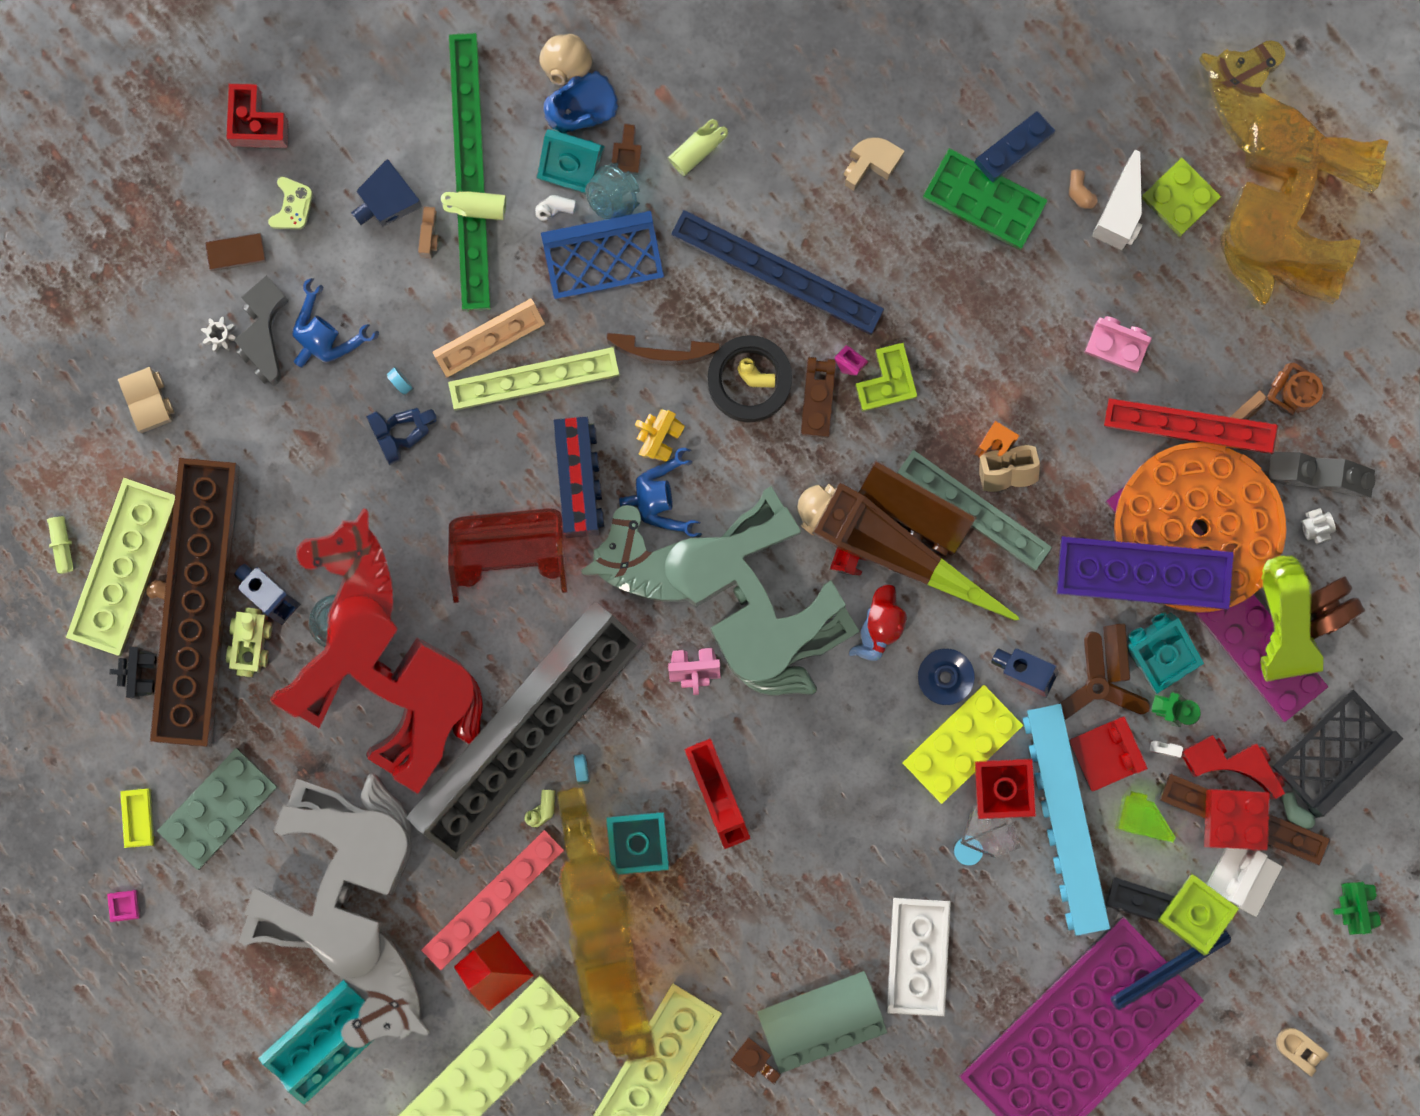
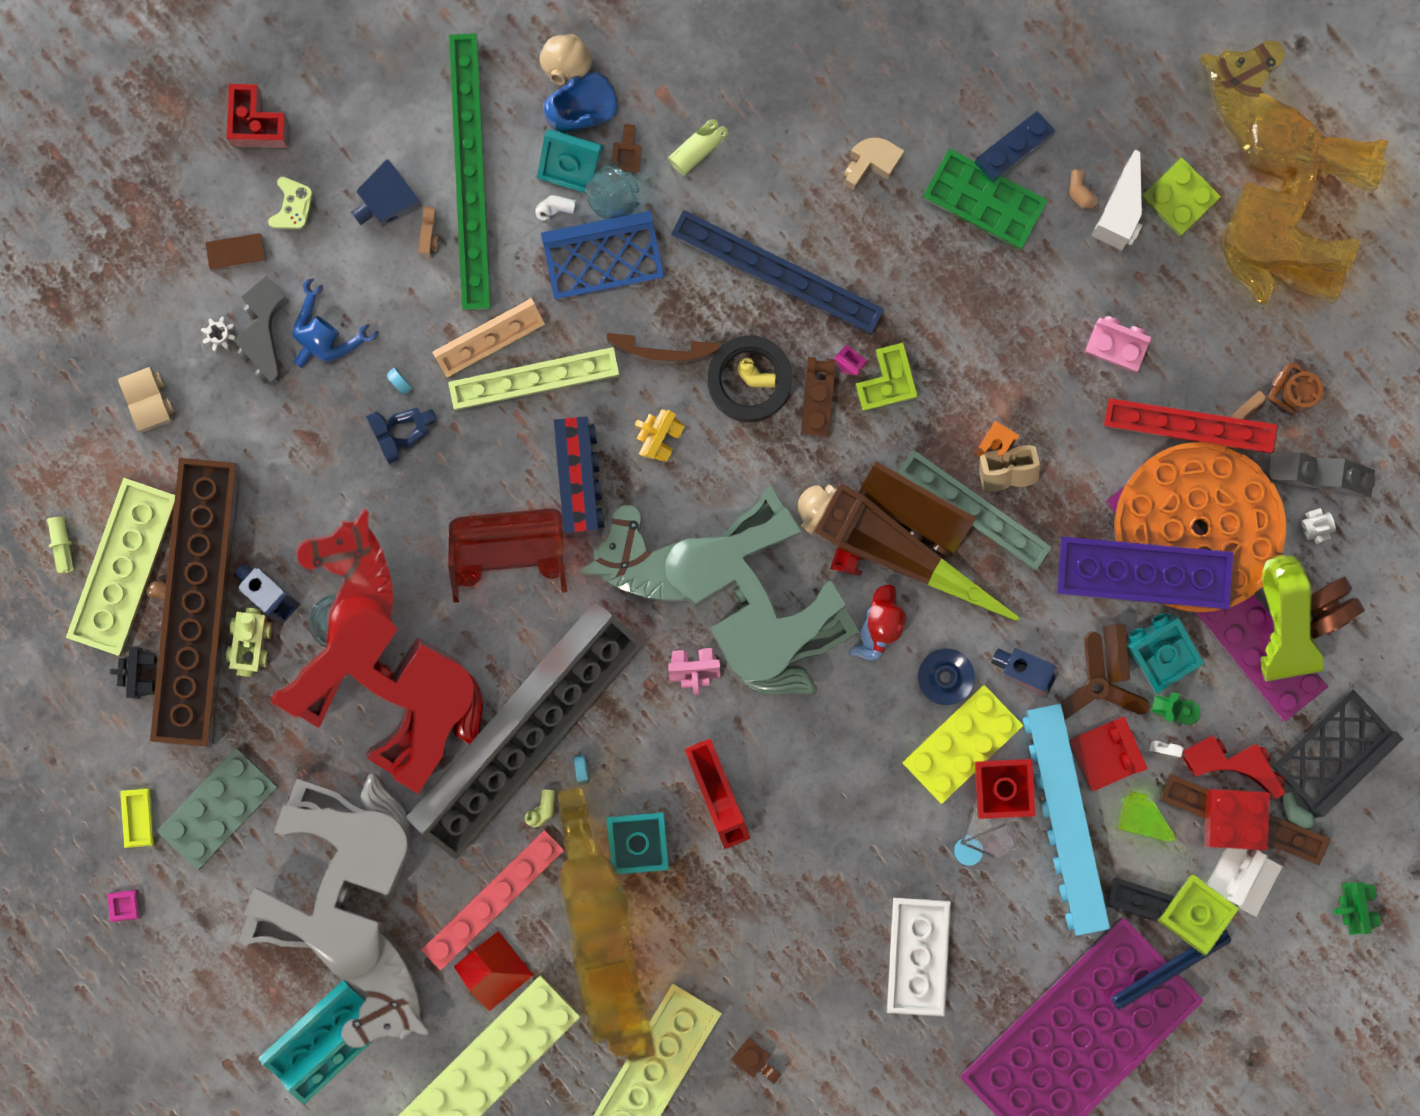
(475, 204): yellowish green piece -> none
(656, 496): blue piece -> none
(822, 1022): sand green brick -> none
(1293, 1044): tan plate -> none

